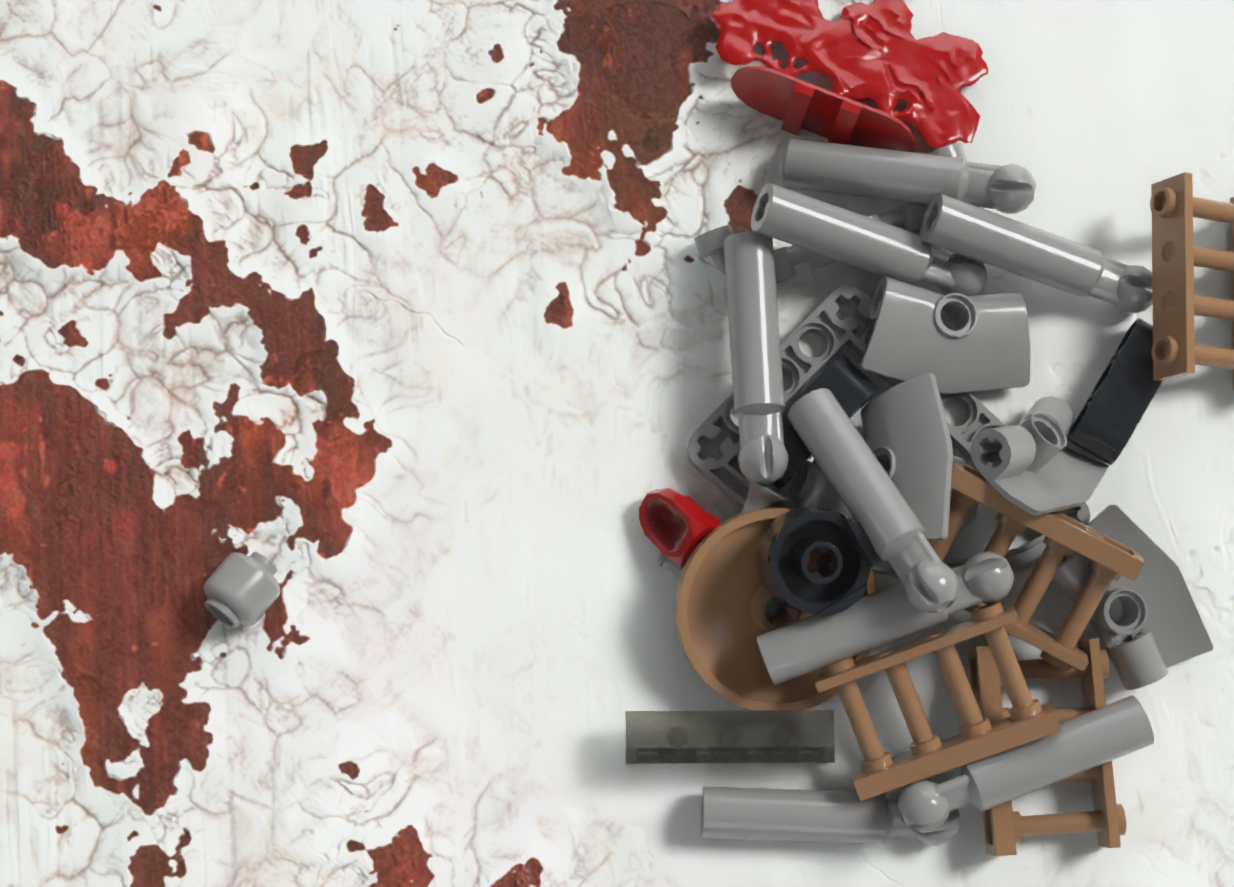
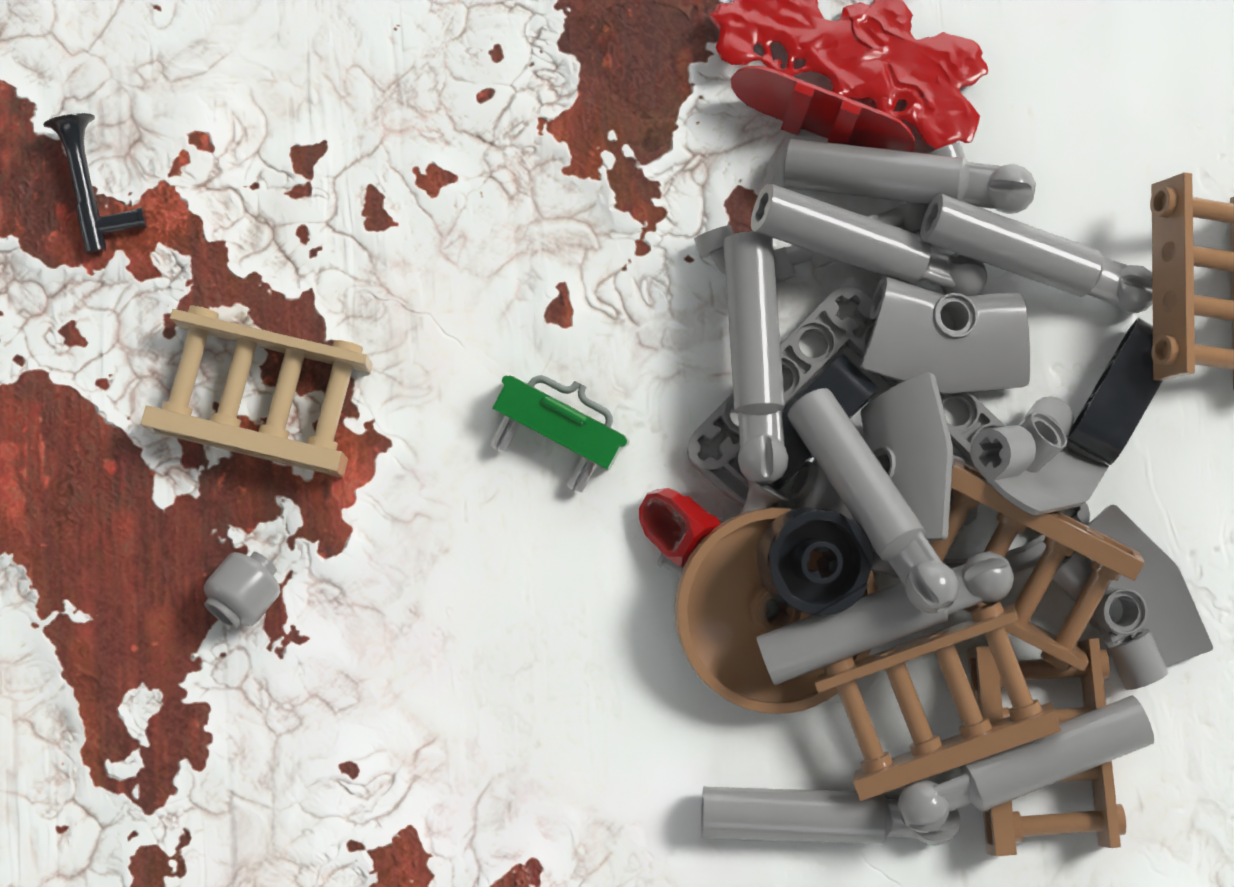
(92, 226): none -> black piece
(272, 439): none -> tan fence
(559, 423): none -> green piece
(729, 736): clear smoke fence -> none

